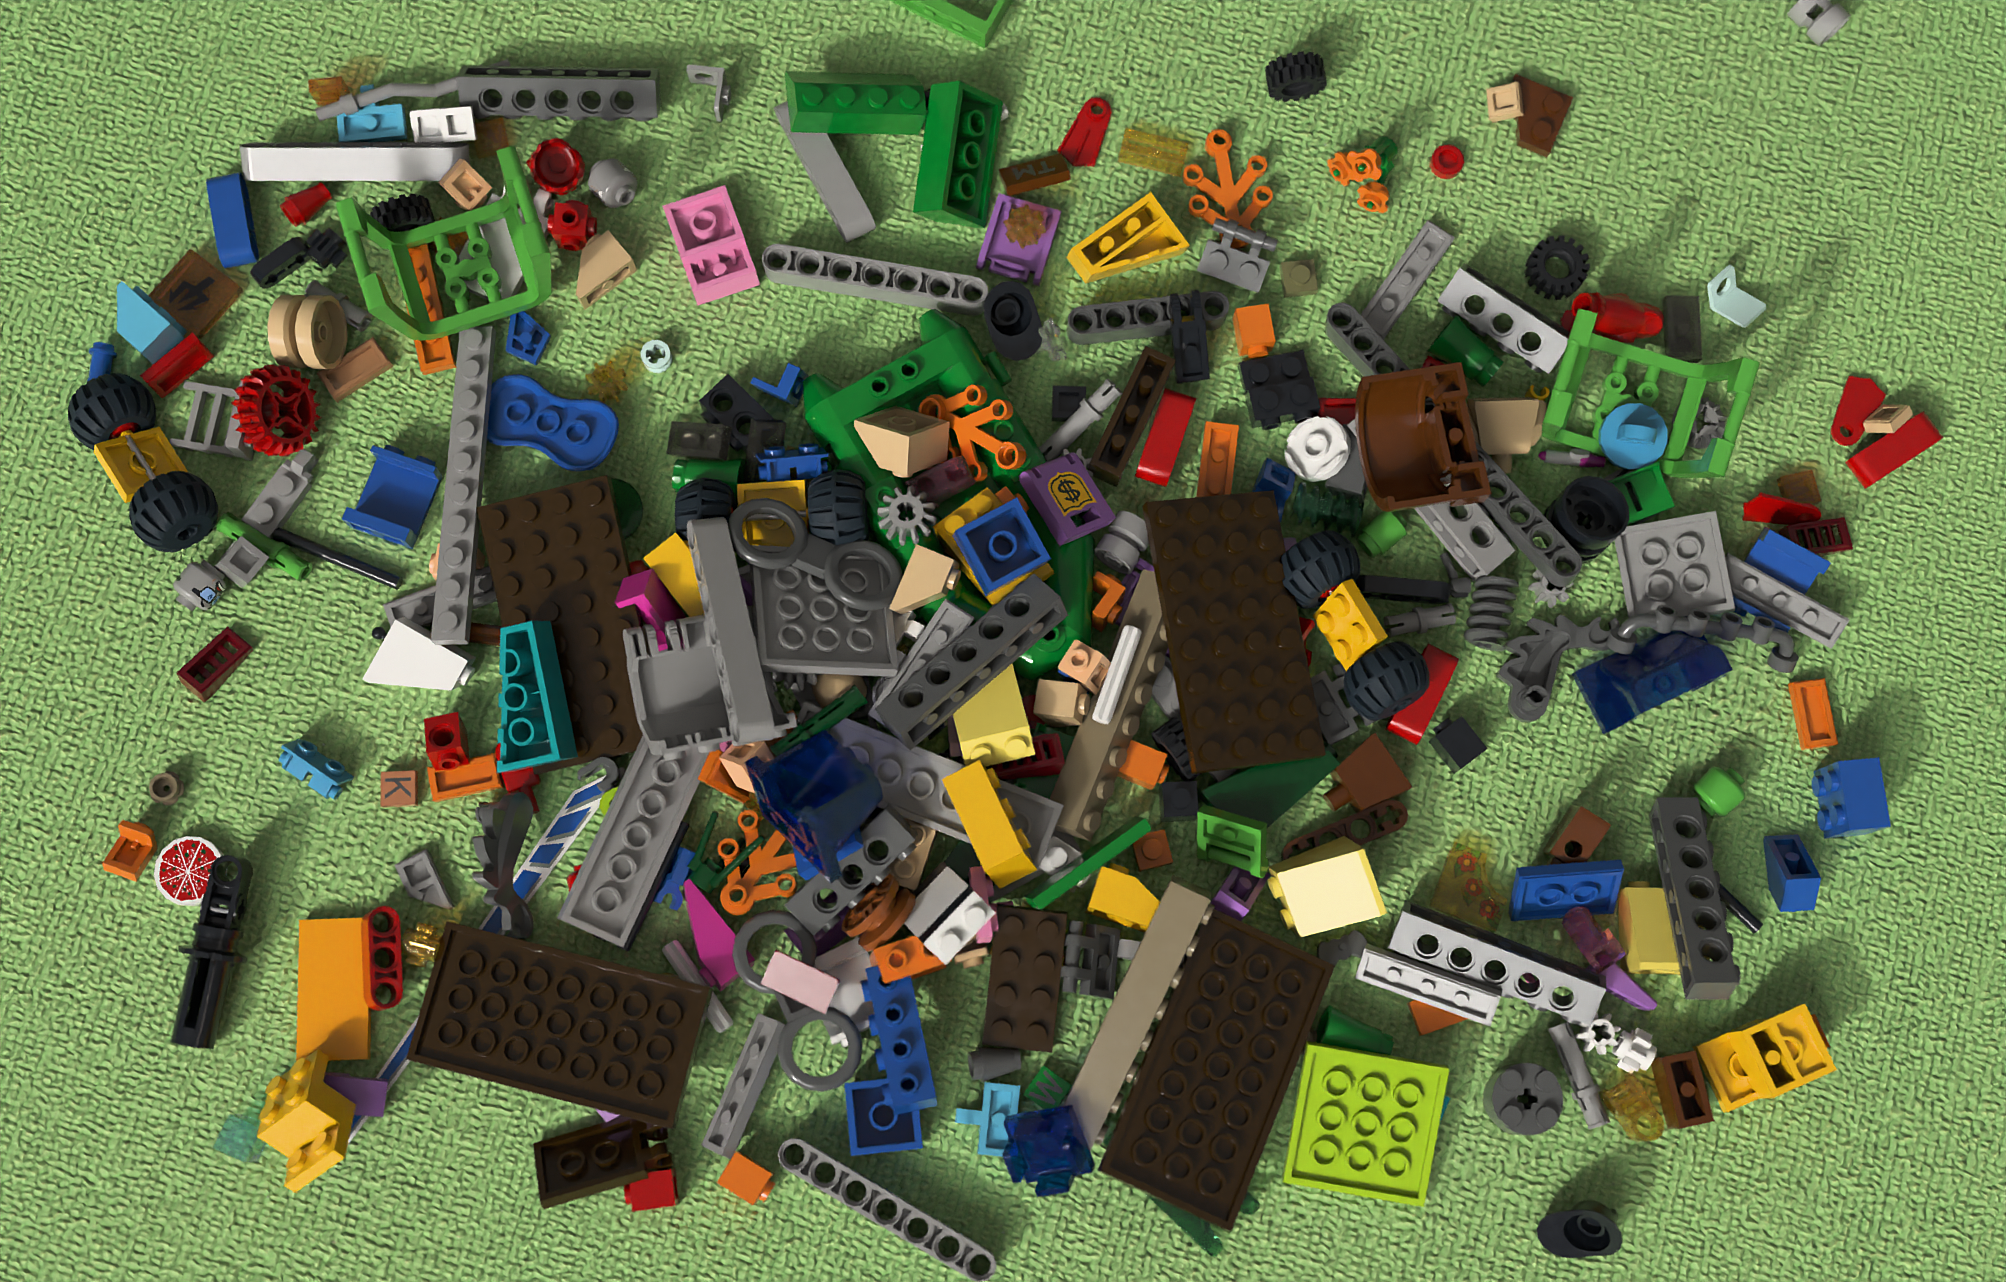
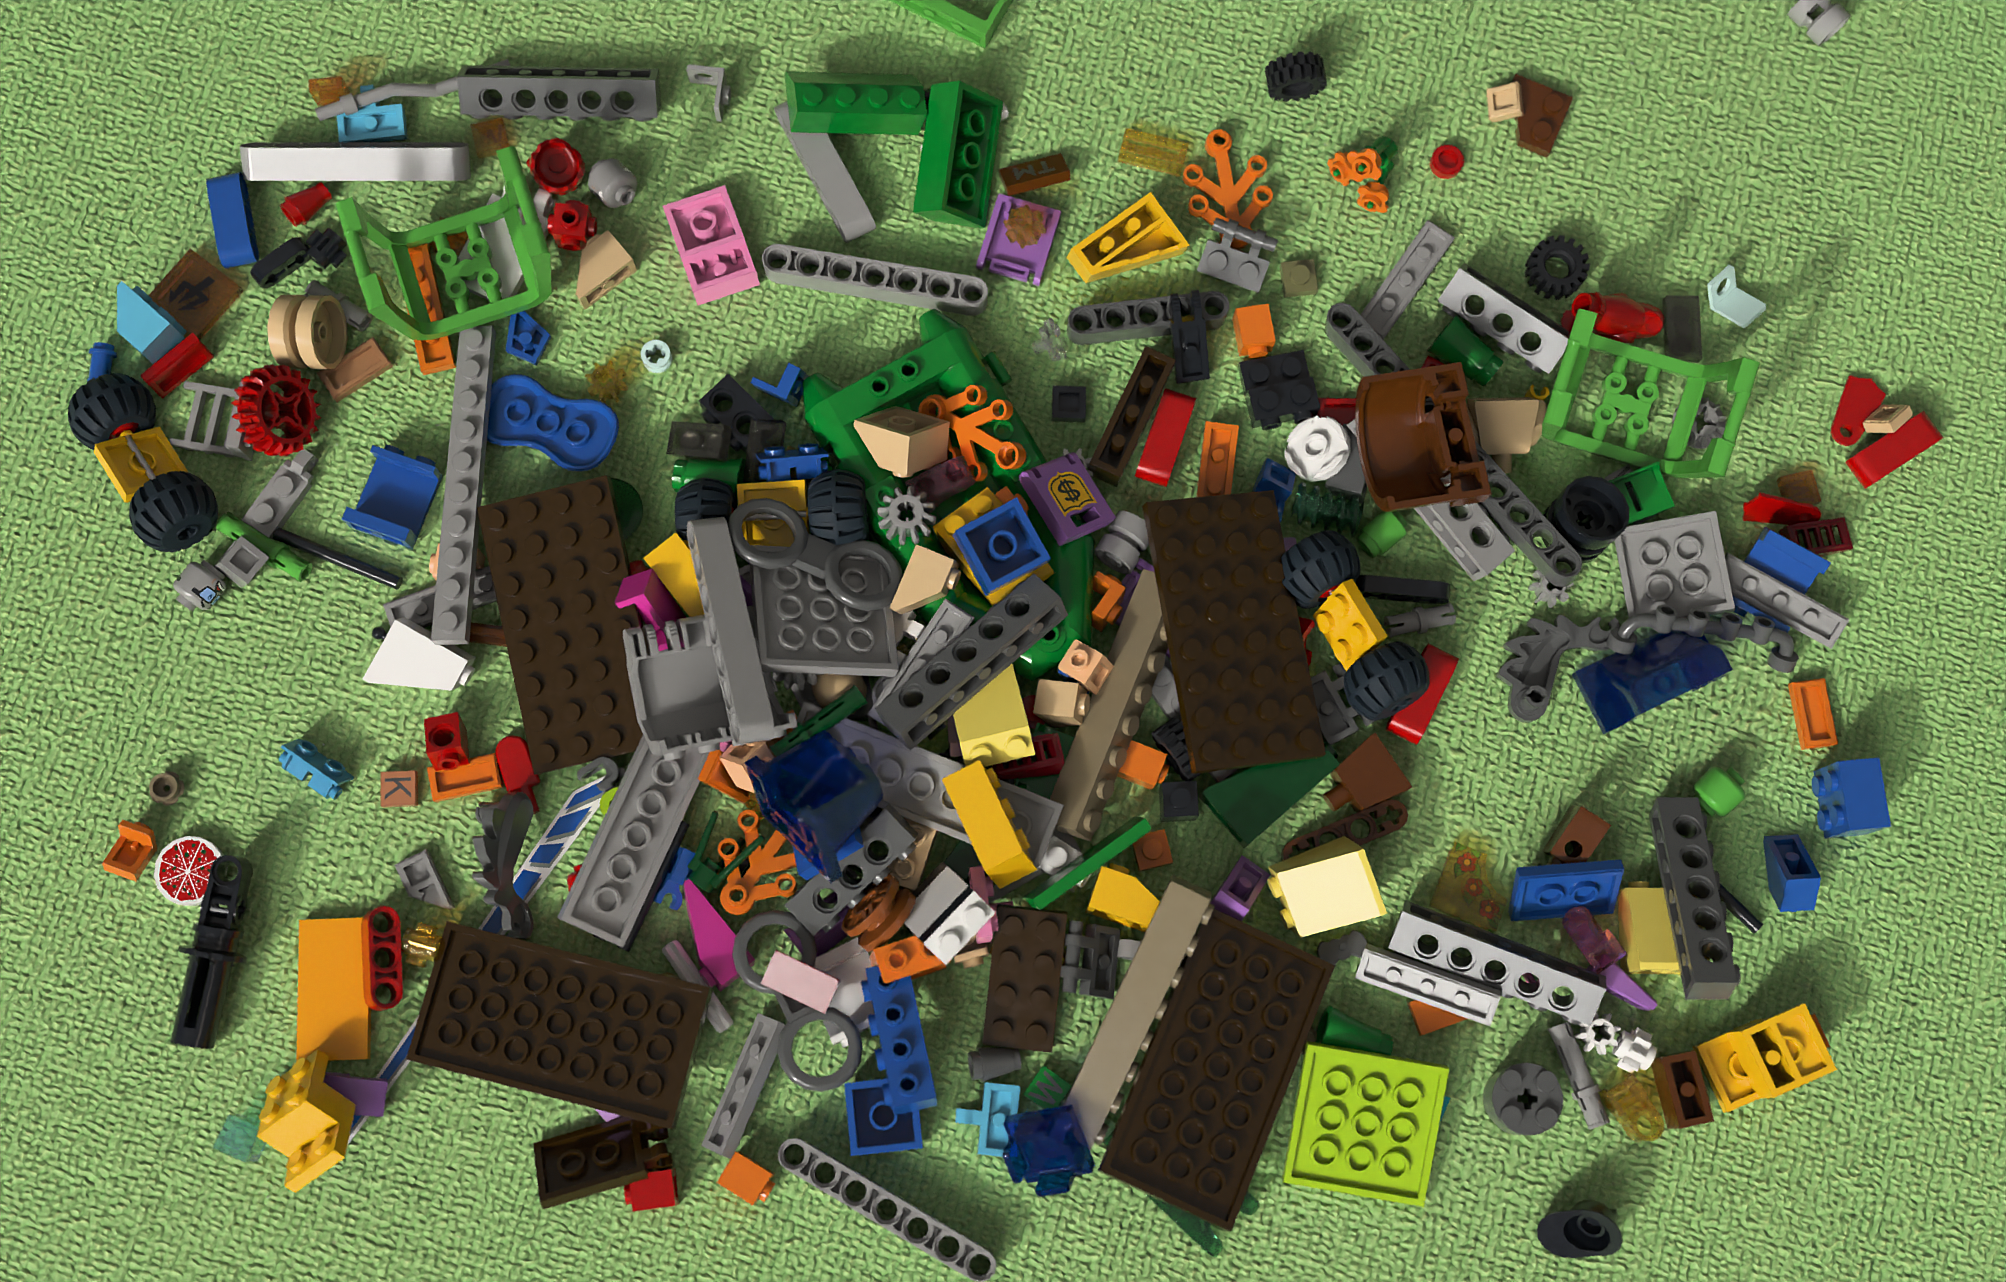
(223, 671): dark red slope -> none
(403, 213): black tyre -> none
(443, 124): white slope -> none
(465, 186): light nougat bracket -> none
(532, 699): teal wedge -> none
(1013, 320): black piece -> none
(1080, 420): light grey pin -> none
(1086, 134): red piece -> none
(1116, 674): white axle -> none
(1232, 833): bright green plate -> none
(1456, 743): black brick -> none
(1458, 586): dark grey hand -> none
(1488, 612): dark grey piece -> none
(1575, 457): light grey piece -> none
(1633, 436): dark azure tile -> none

